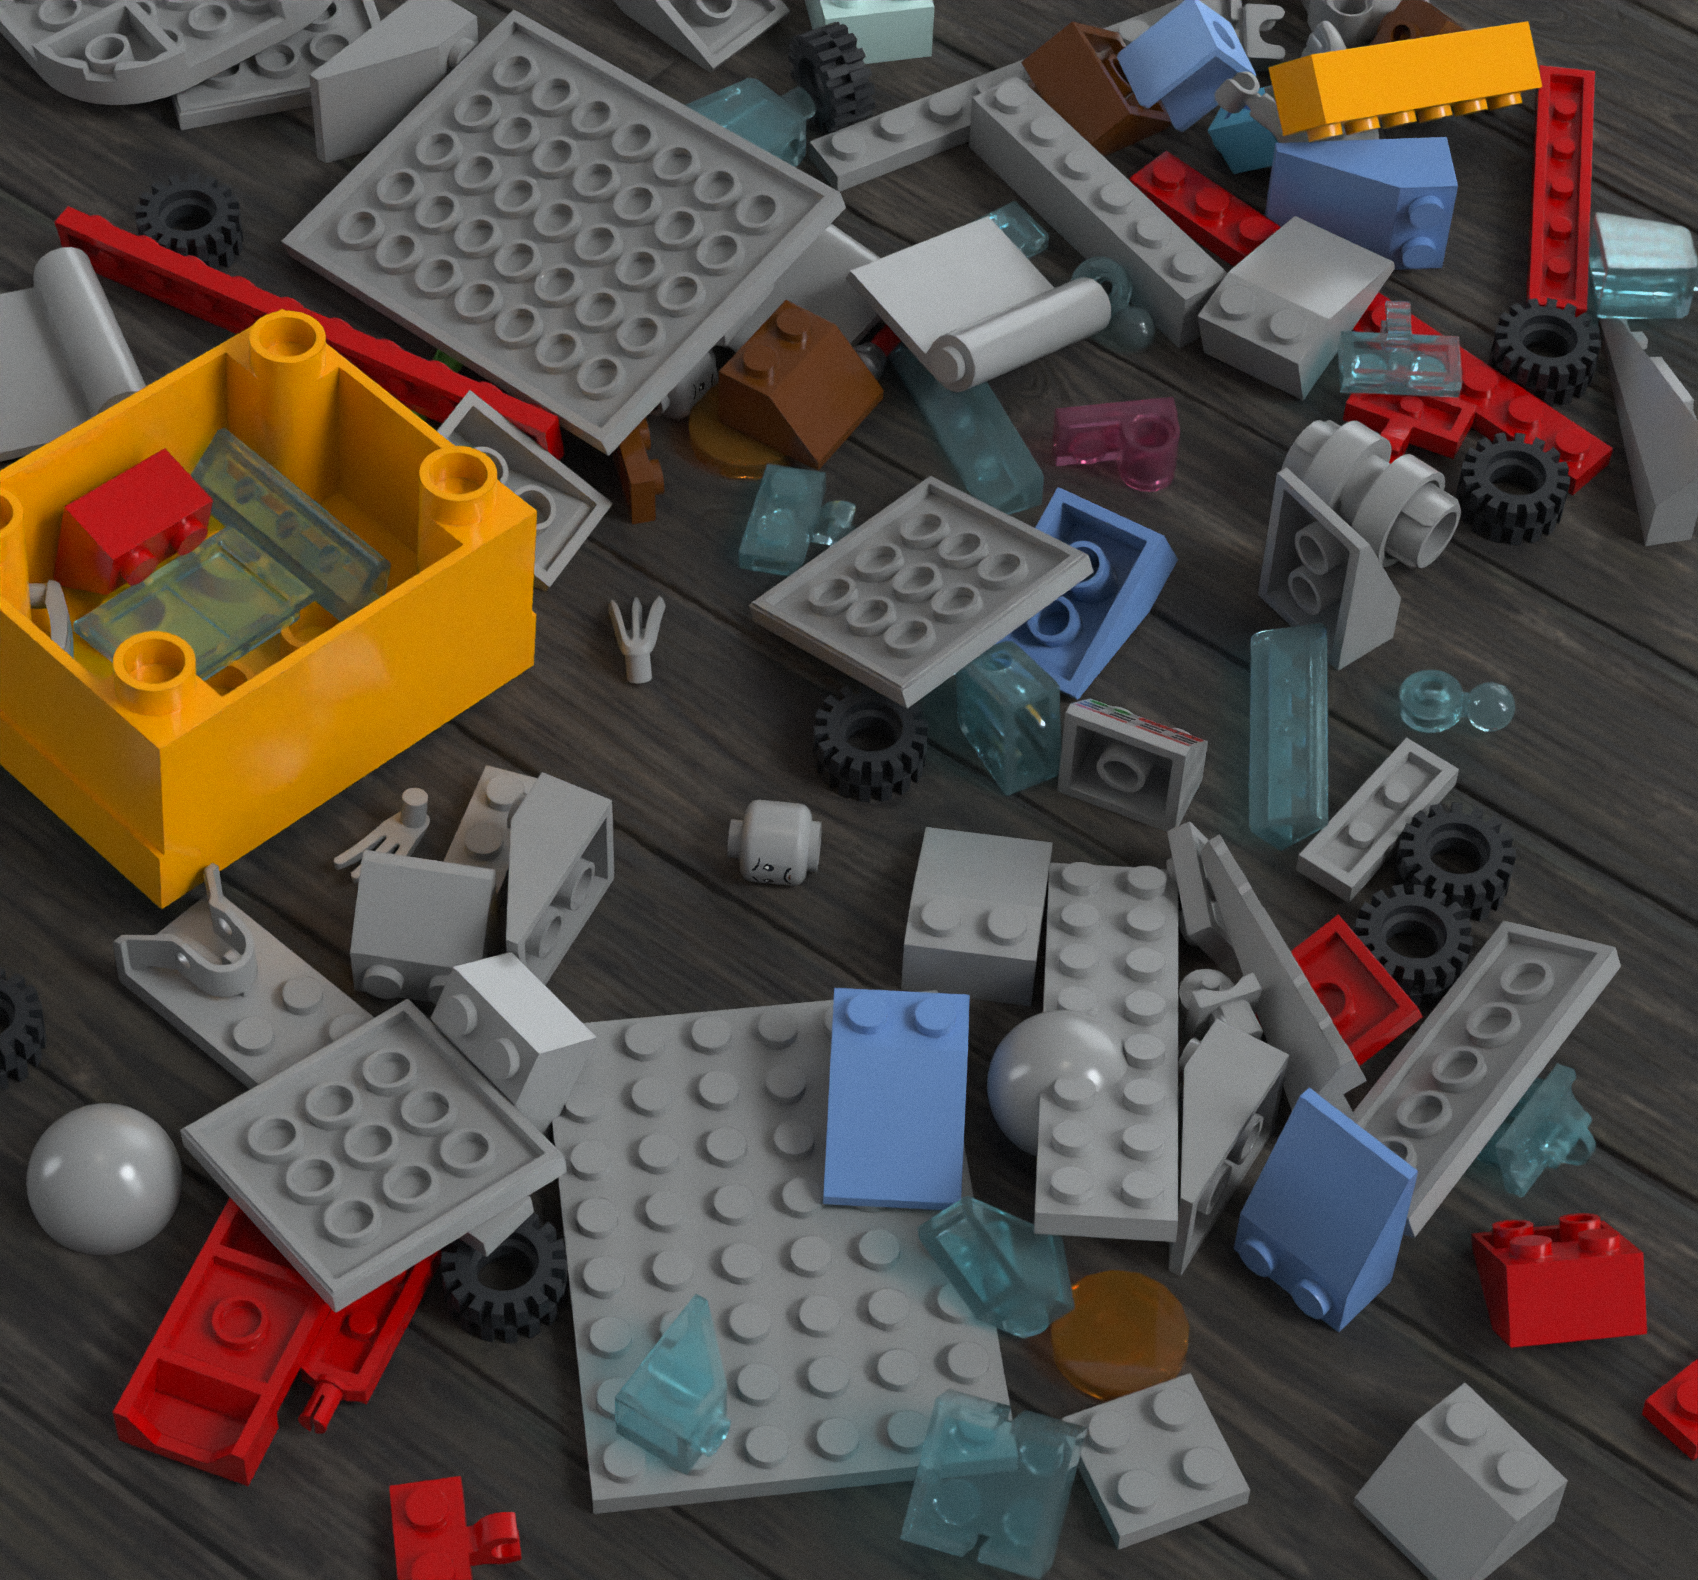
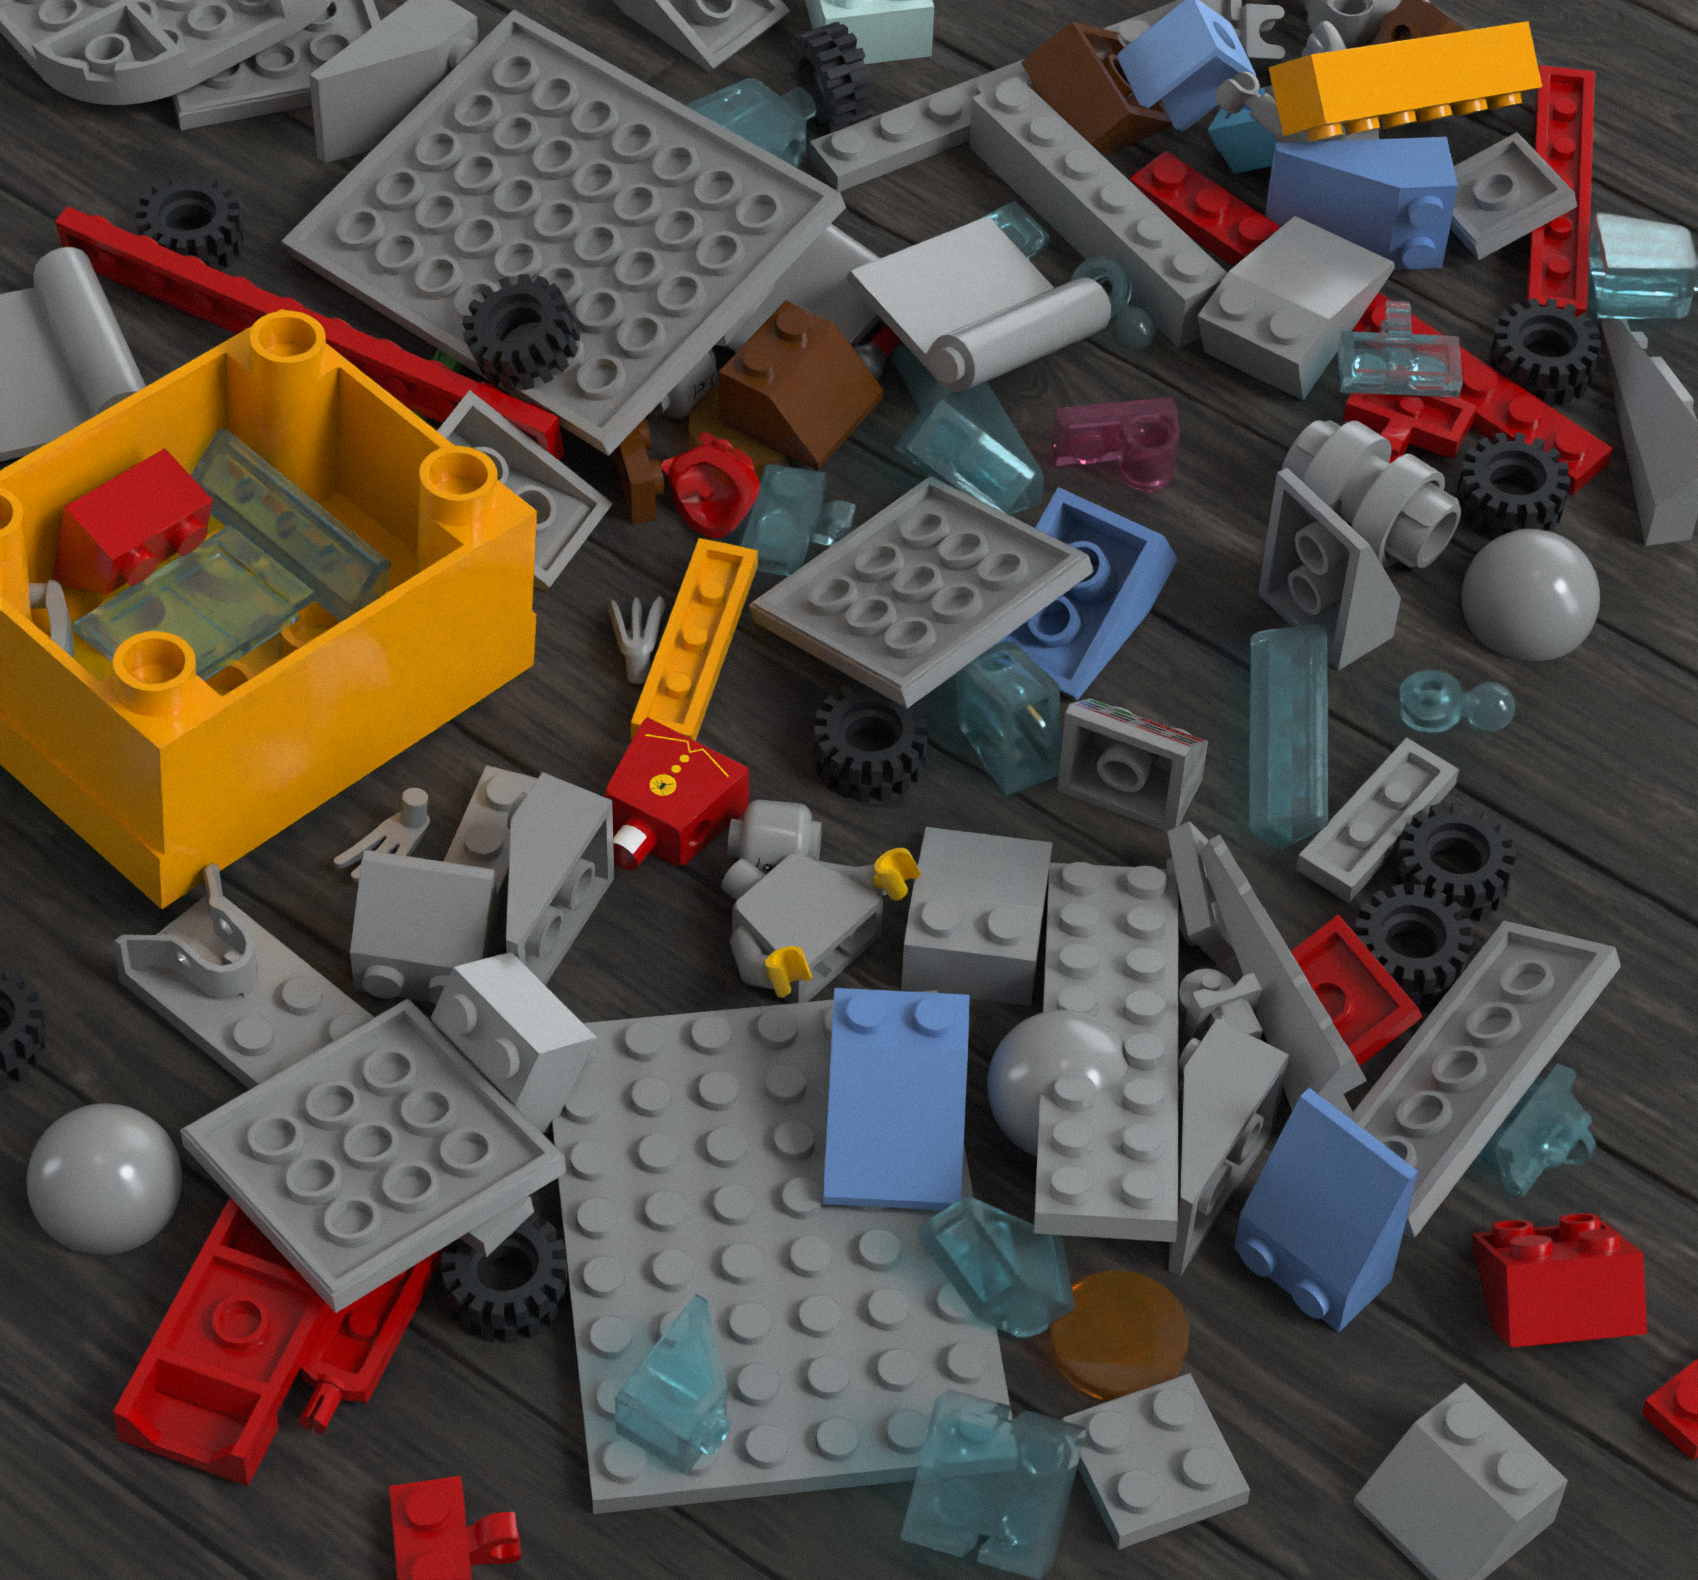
(511, 308): none -> black tyre
(672, 797): none -> red torso
(697, 637): none -> light orange plate
(712, 486): none -> red hat
(809, 918): none -> light grey torso
(964, 456): none -> clear light blue slope
(1506, 196): none -> light grey tile
(1531, 595): none -> light grey piece

